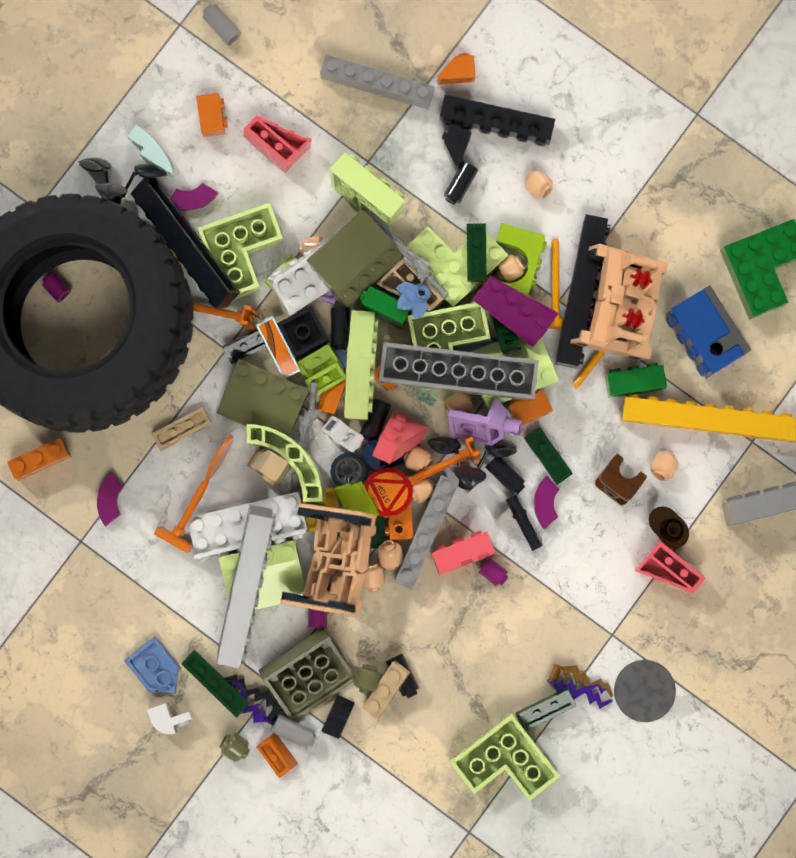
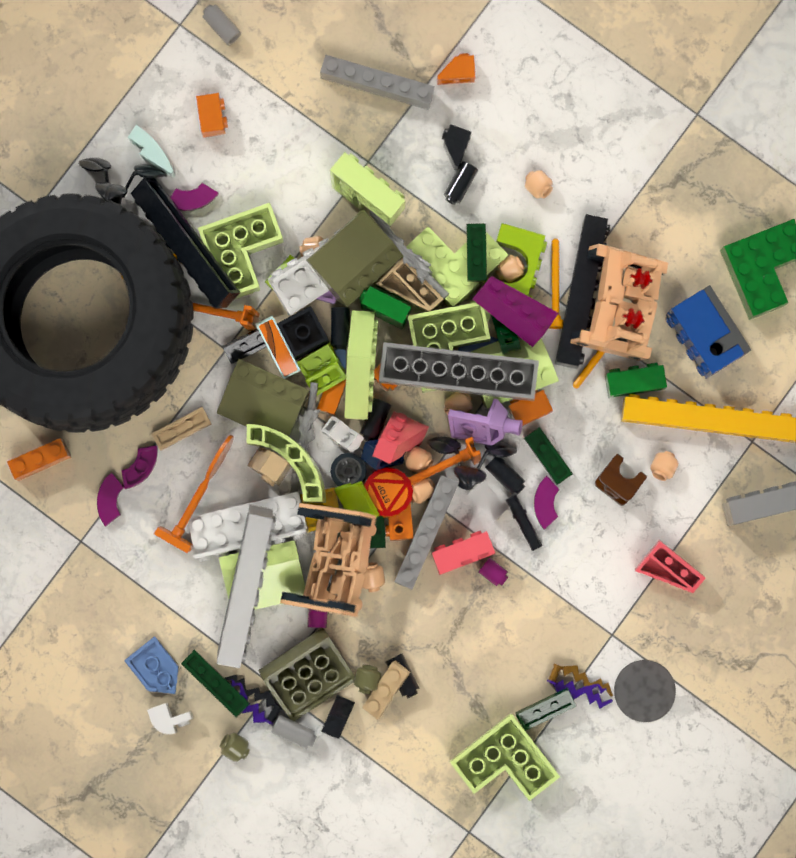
(56, 287): magenta brick -> none
(141, 468): none -> magenta tile
(276, 143): coral wedge -> none
(277, 755): orange slope -> none
(390, 555): light nougat head -> none
(411, 299): medium blue plate -> none
(426, 397): clear light blue bar -> none
(489, 112): black brick -> none
(669, 527): dark brown piece -> none

